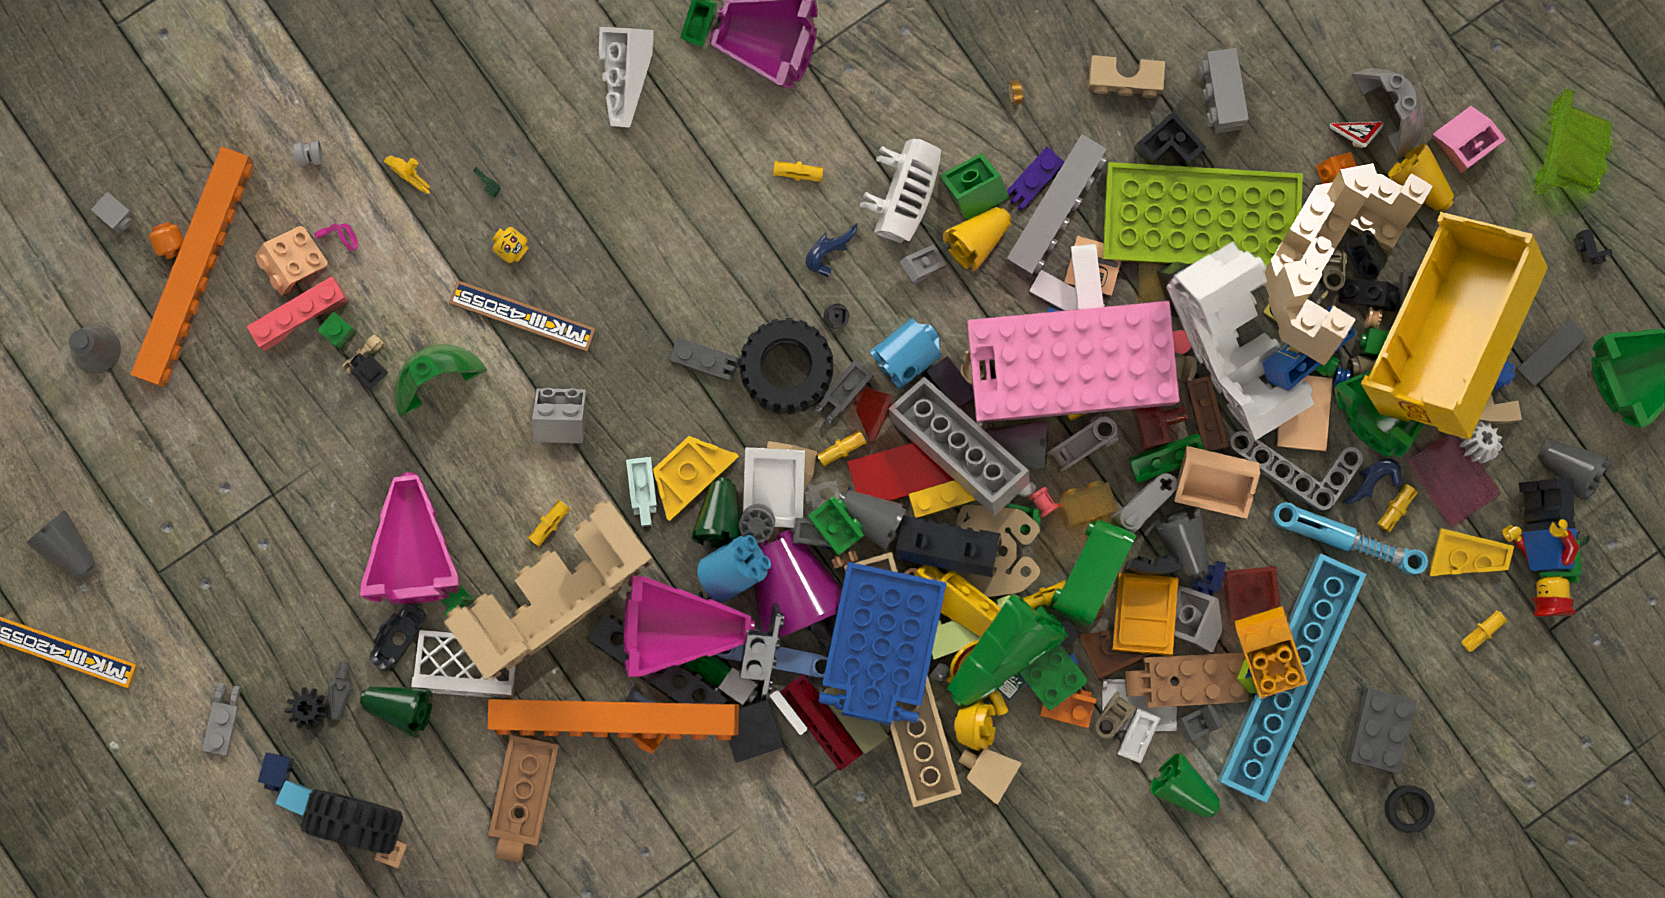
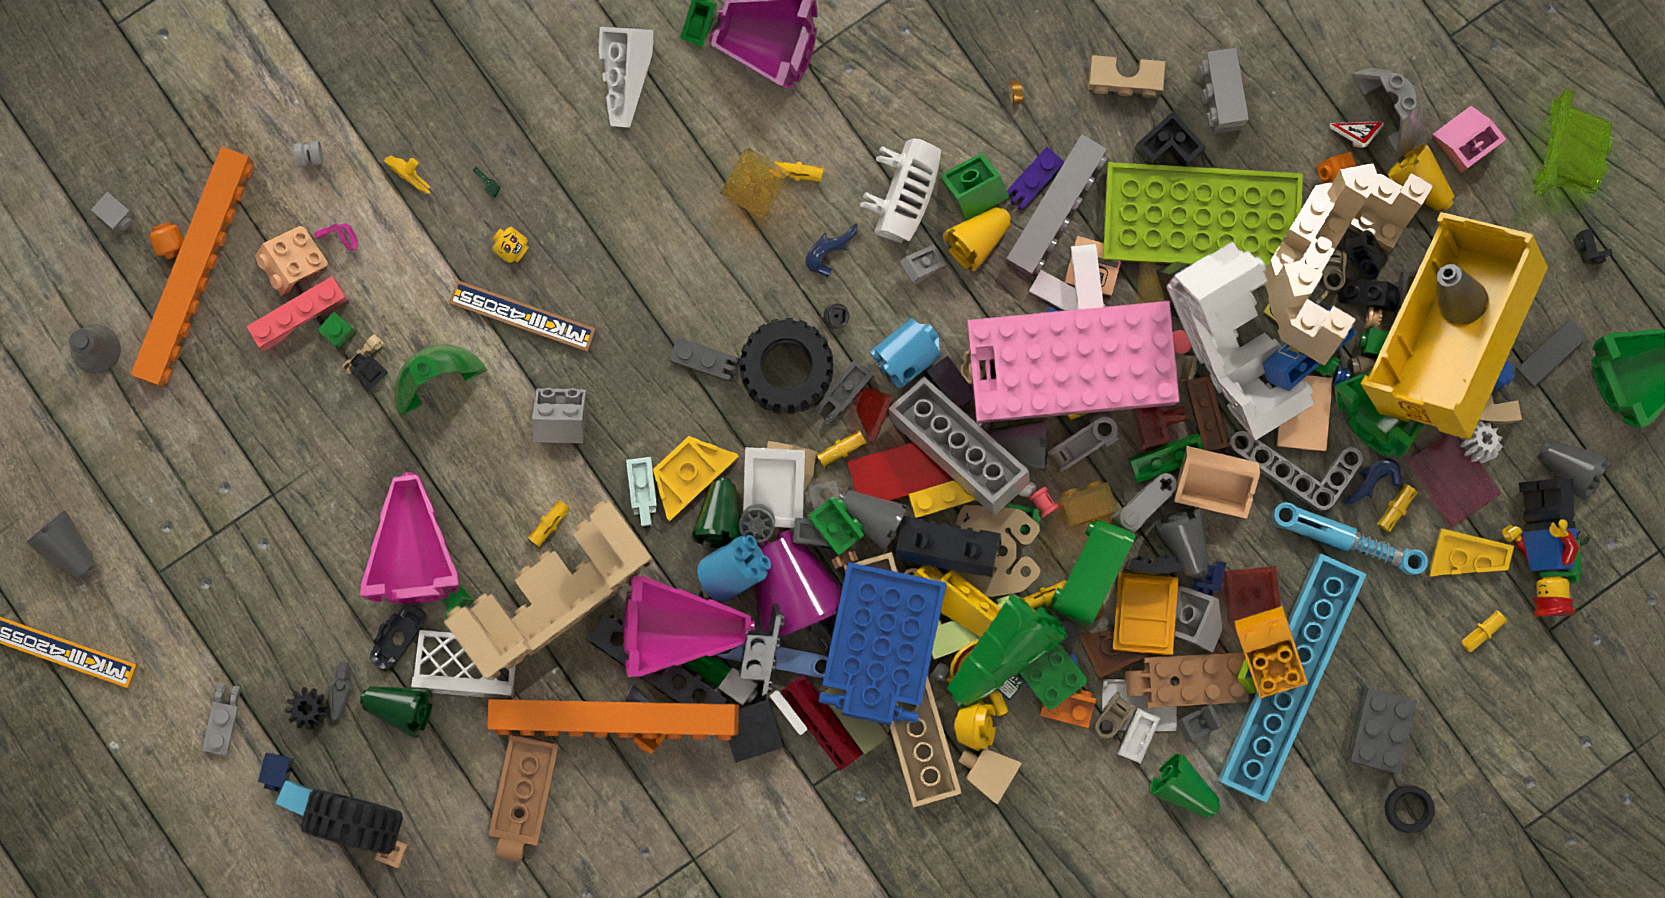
(755, 183): none -> clear yellow brick
(1460, 295): none -> dark grey cone

